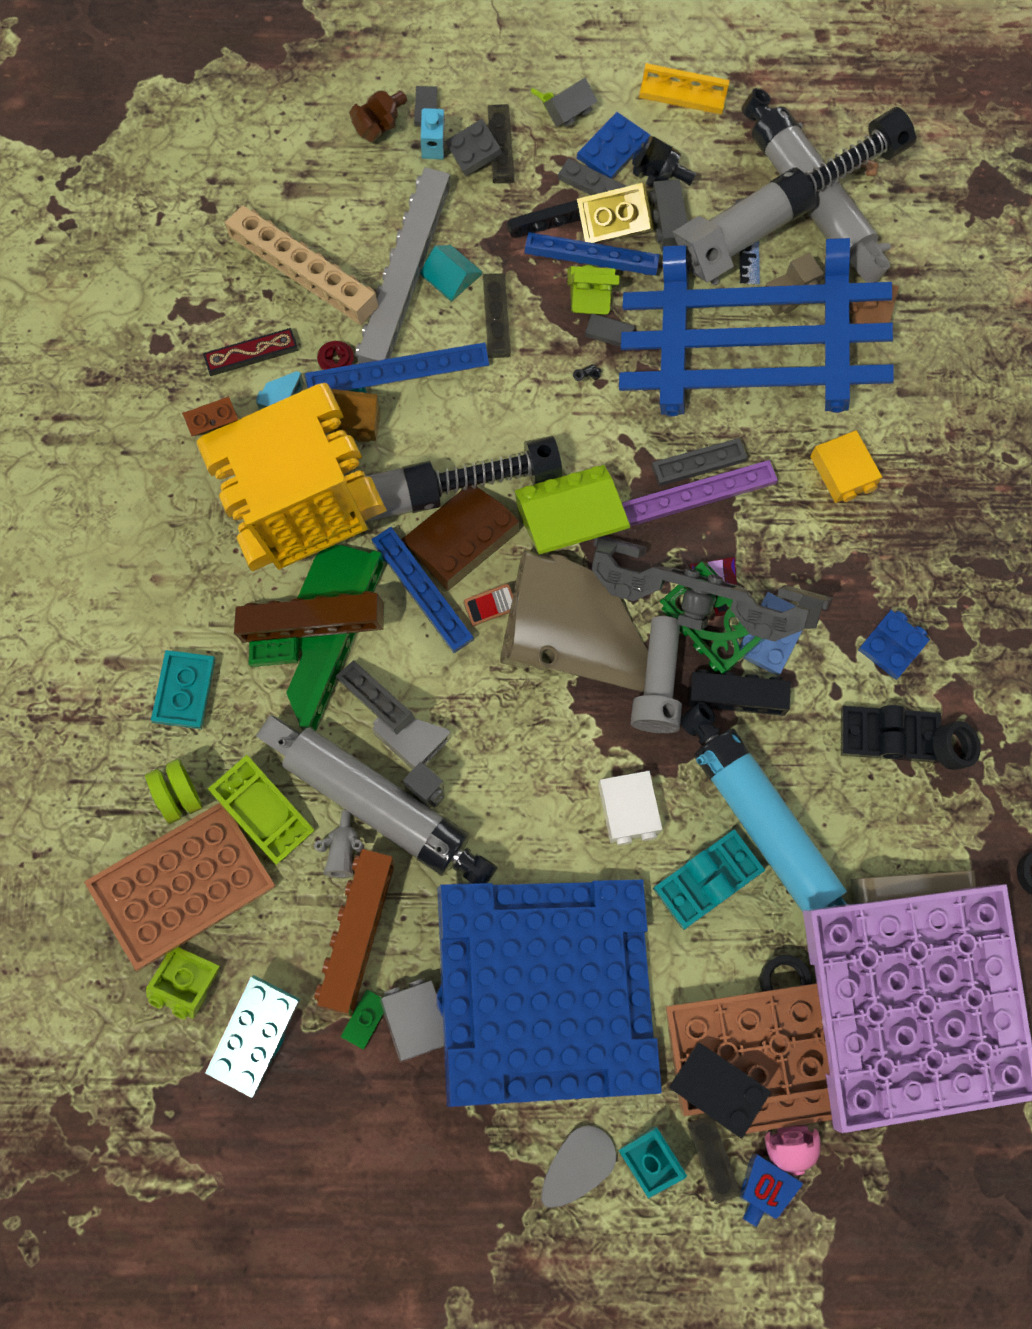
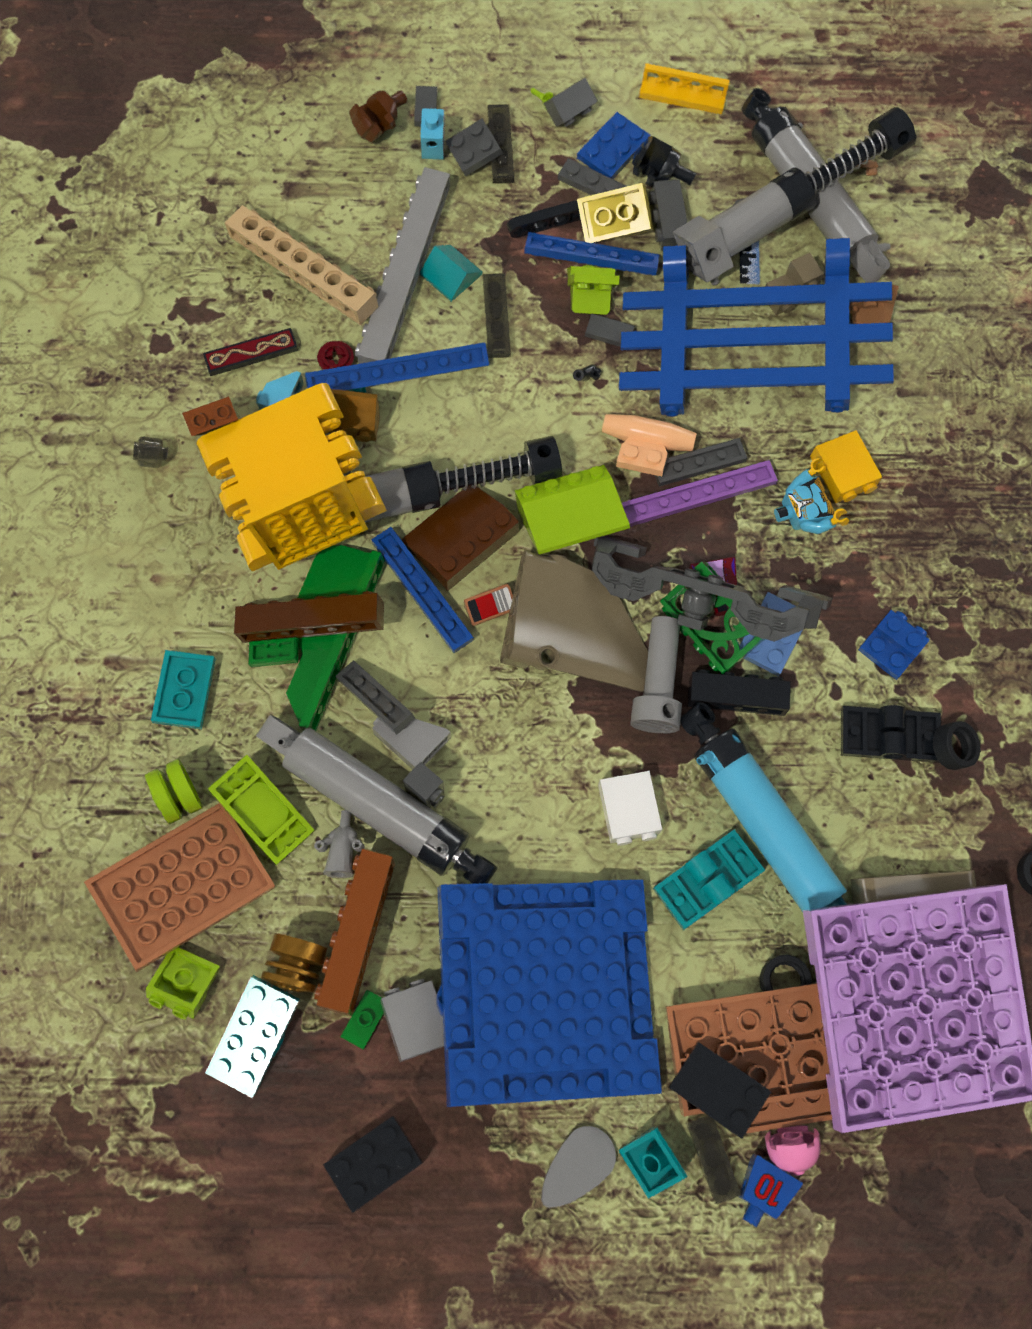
(149, 452): none -> clear smoke head
(294, 963): none -> pearl gold wheel
(373, 1163): none -> black brick
(646, 441): none -> light nougat plate
(808, 504): none -> medium azure torso

